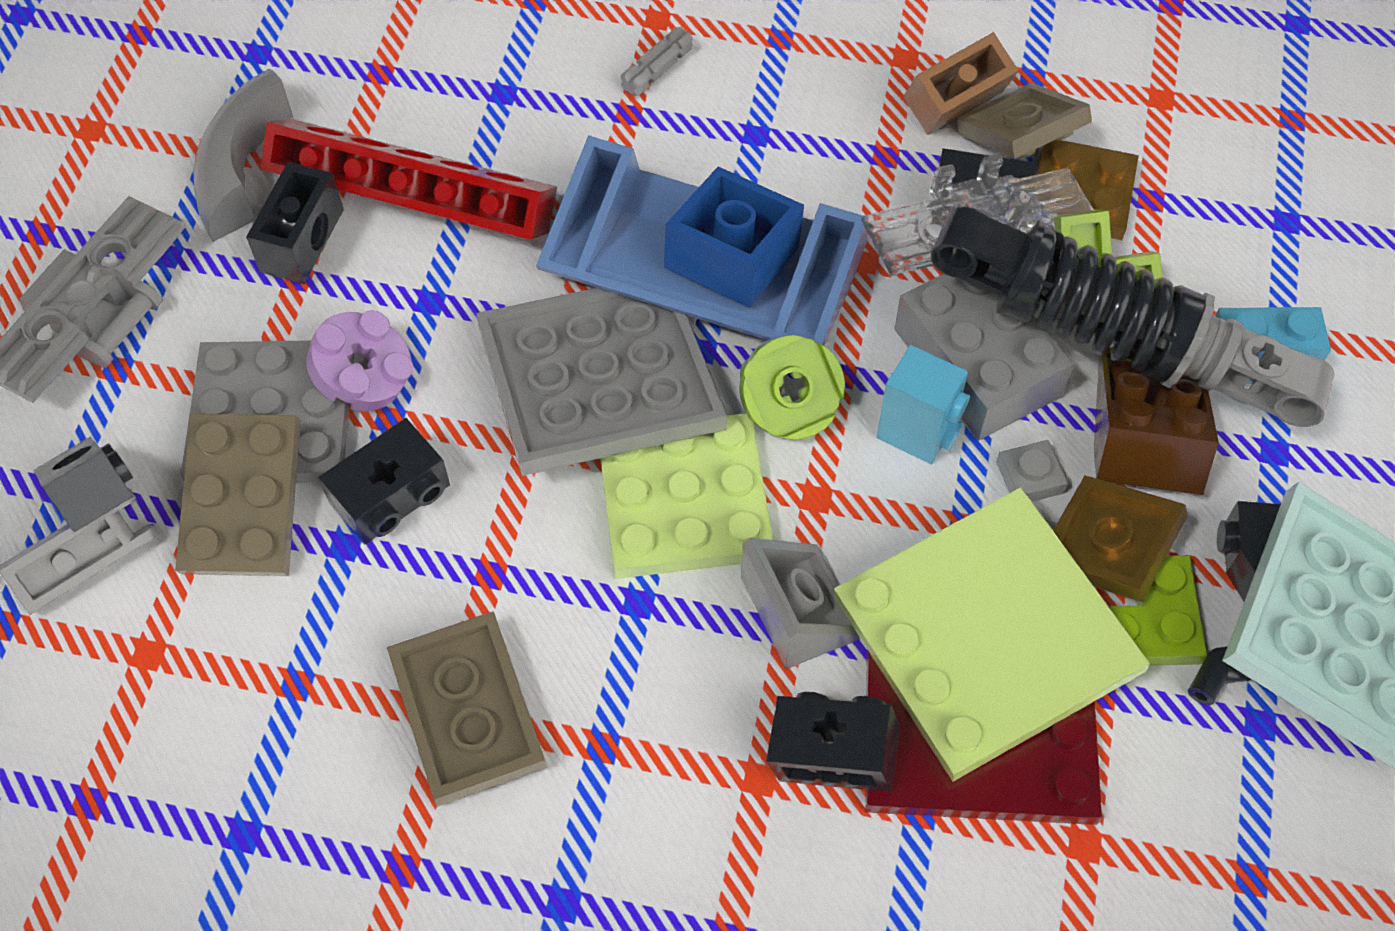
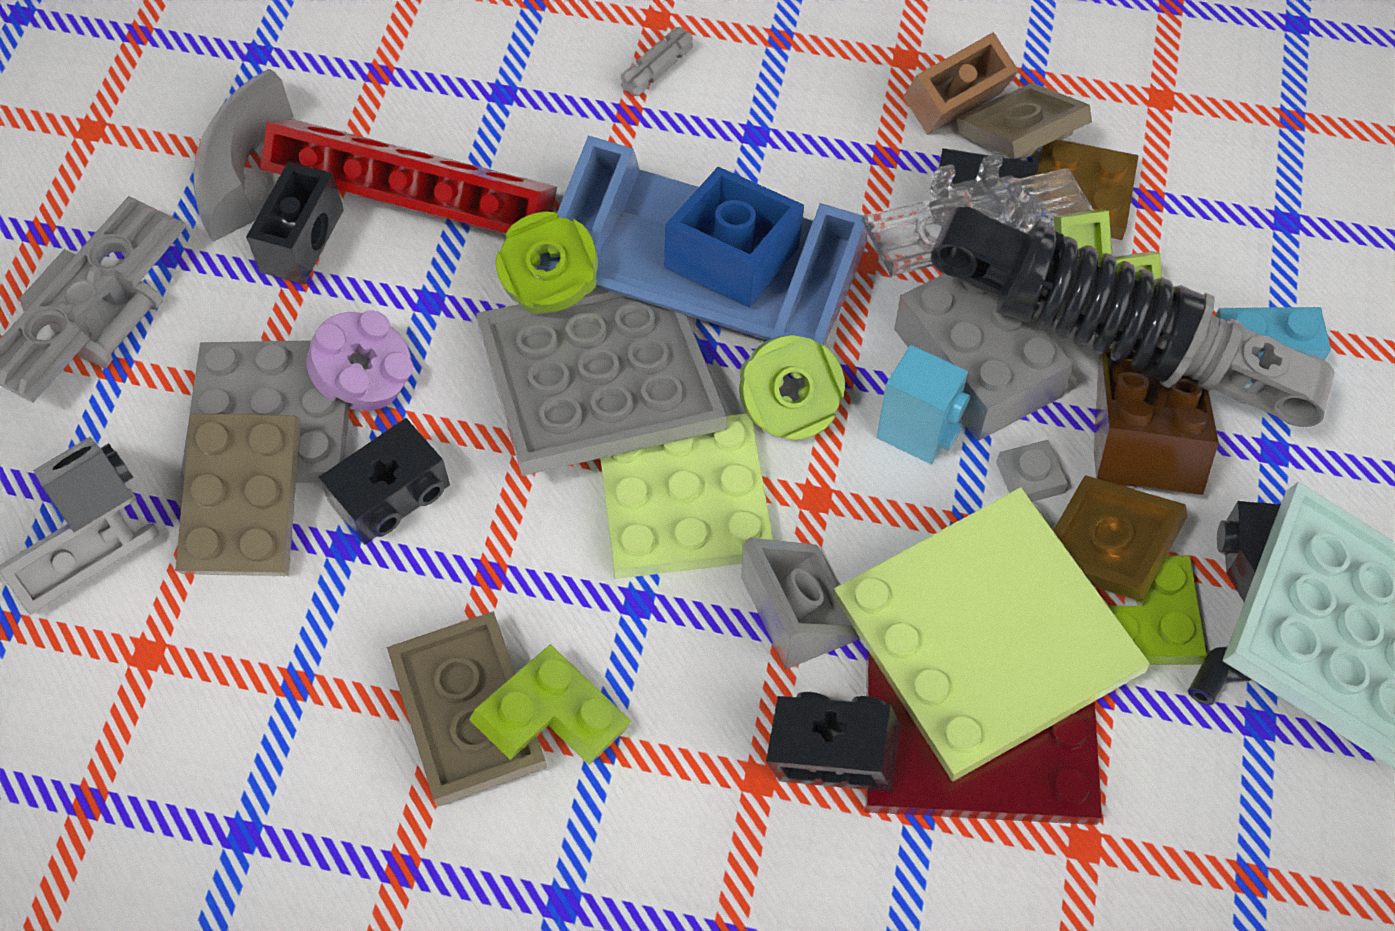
(551, 695): none -> lime plate
(557, 288): none -> lime plate

